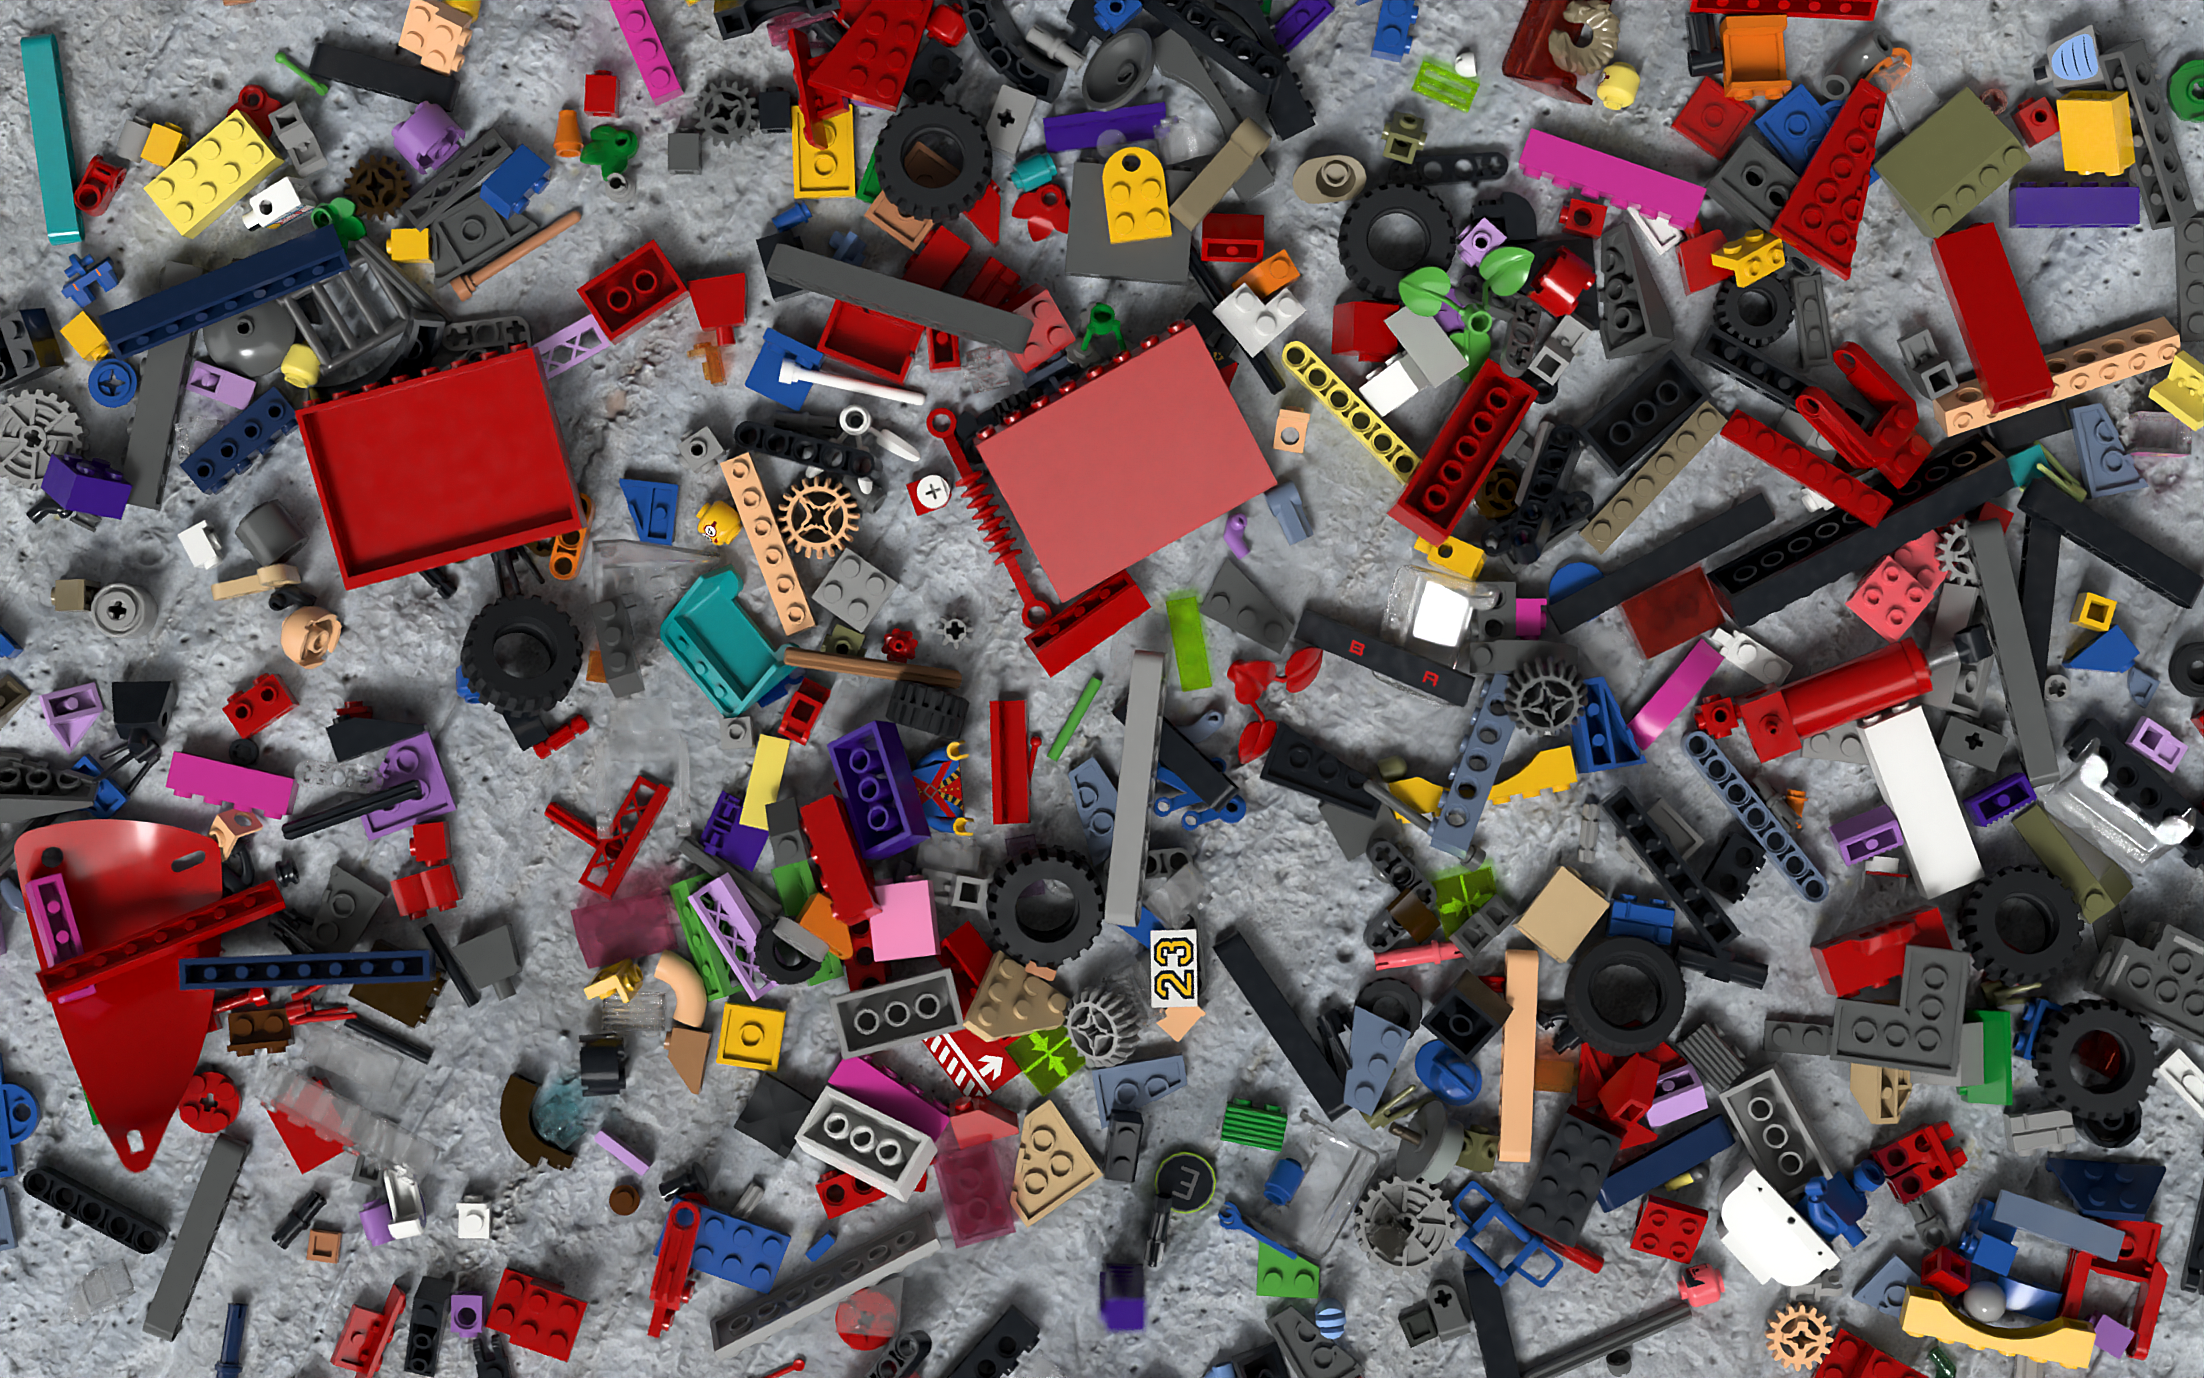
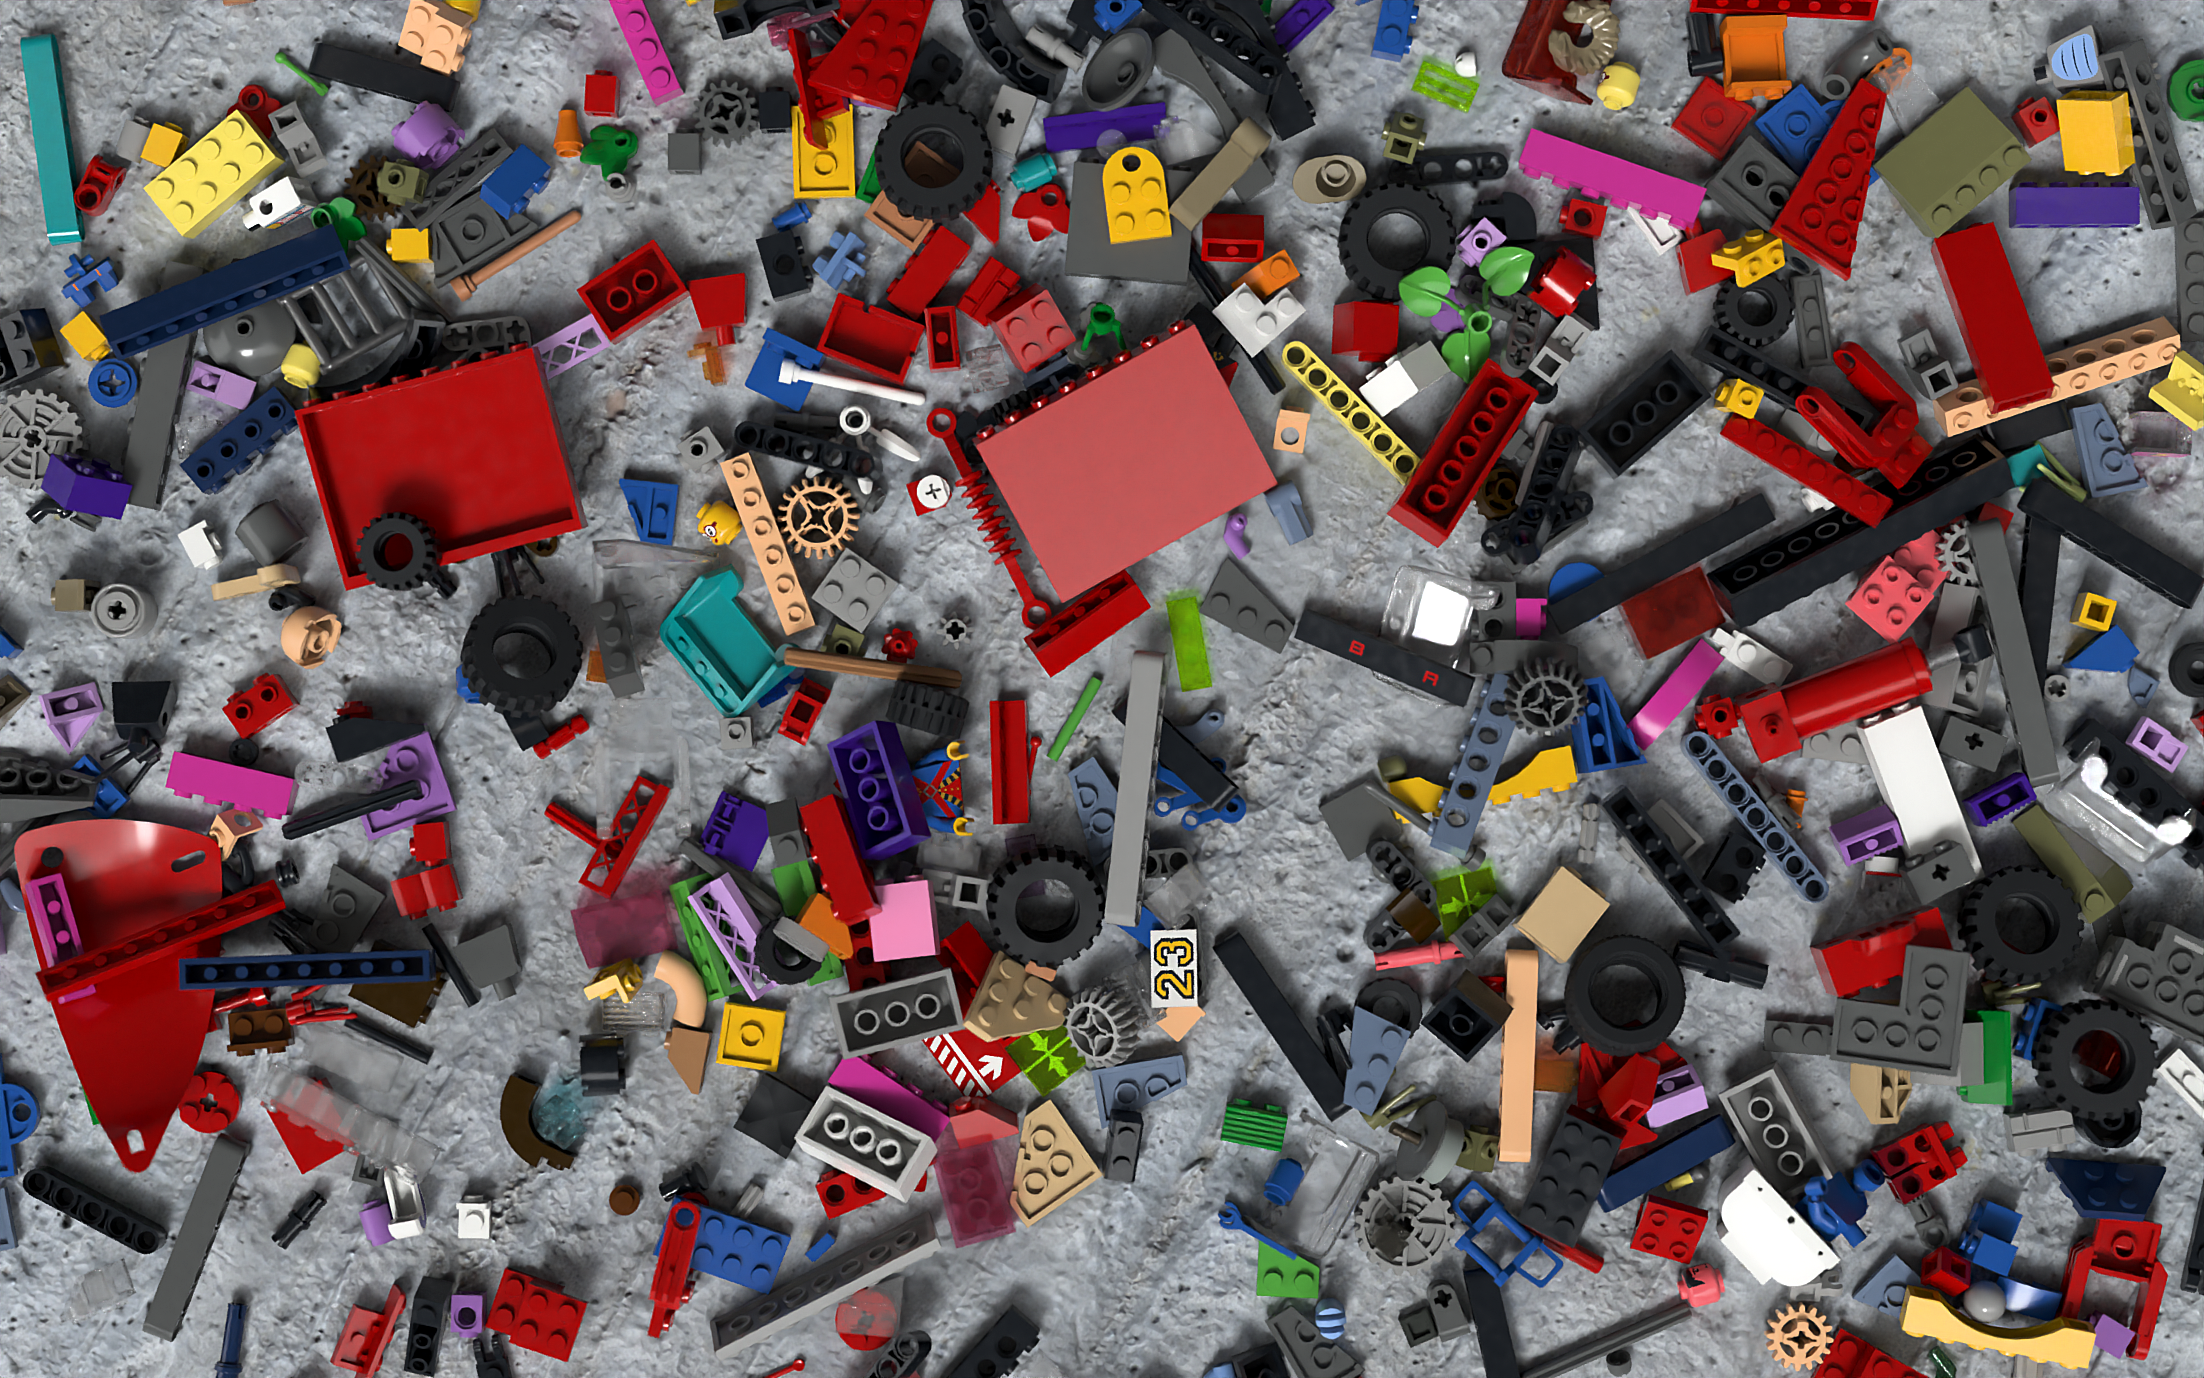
(324, 1245): nougat tile -> none
(373, 551): none -> black tyre
(402, 182): none -> olive brick
(574, 552): orange beam -> none
(622, 1151): lavender tile -> none
(764, 780): light yellow tile -> none
(900, 298): dark grey beam -> none
(947, 25): red head -> none
(1122, 1298): dark purple brick -> none
(1158, 1228): black piece -> none
(1187, 1180): black tile -> none
(1253, 678): red plant -> none
(1310, 771): black wing -> none
(1427, 345): white sticker -> none
(1447, 1074): blue piece -> none
(1464, 561): yellow torso -> none
(1633, 307): dark grey wedge -> none
(1640, 919): blue brick -> none
(1653, 477): dark tan plate -> none
(1712, 1055): dark grey brick -> none
(1738, 397): none -> yellow bracket
(1953, 873): none -> dark grey brick
(1998, 96): clear red bush -> none
(2058, 1225): sand blue slope -> none

